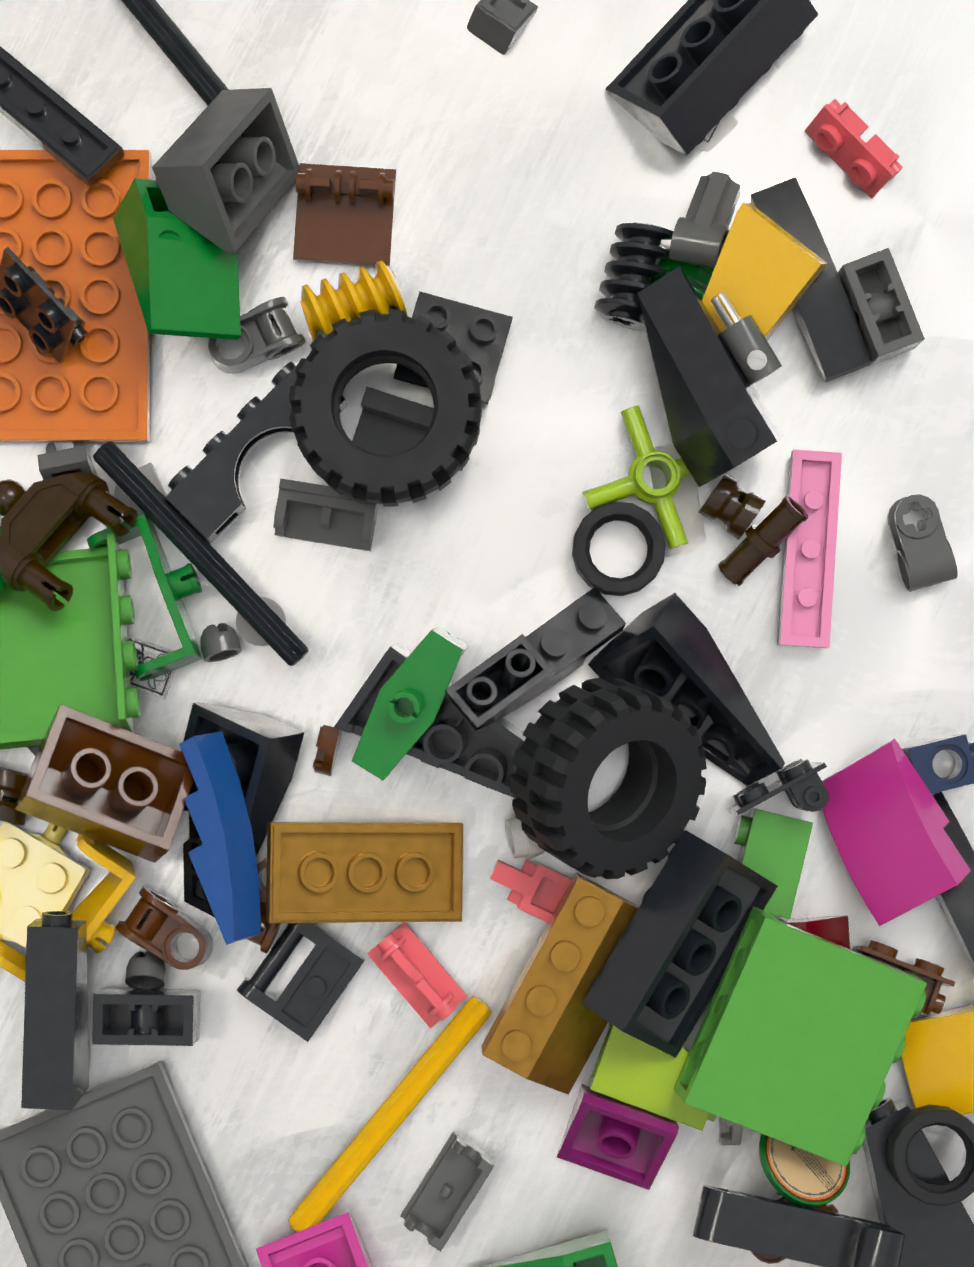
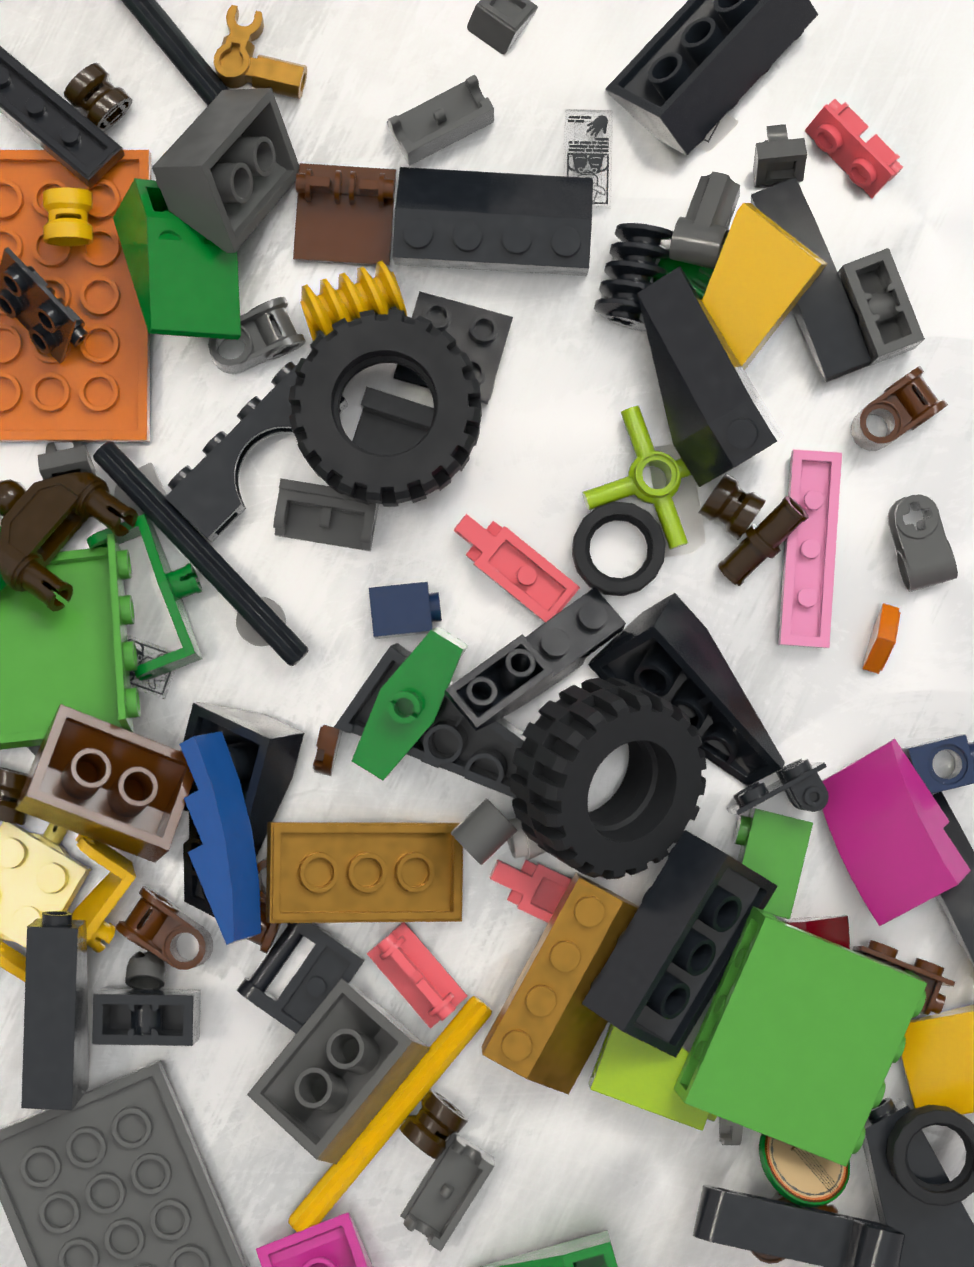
(67, 217): none -> yellow wheel
(97, 96): none -> dark brown wheel
(219, 643): dark grey hinge -> none
(237, 67): none -> pearl gold bar
(337, 1072): none -> dark grey slope
(403, 610): none -> dark blue brick
(433, 1124): none -> dark brown wheel
(441, 120): none -> dark grey hinge
(483, 831): none -> dark grey piece
(493, 221): none -> black slope
(517, 568): none -> coral hinge
(589, 150): none -> clear tile
(616, 1138): magenta slope -> none
(746, 342): dark grey piece -> none
(779, 157): none -> dark grey tile
(882, 638): none -> orange tile
(903, 408): none -> reddish brown piece

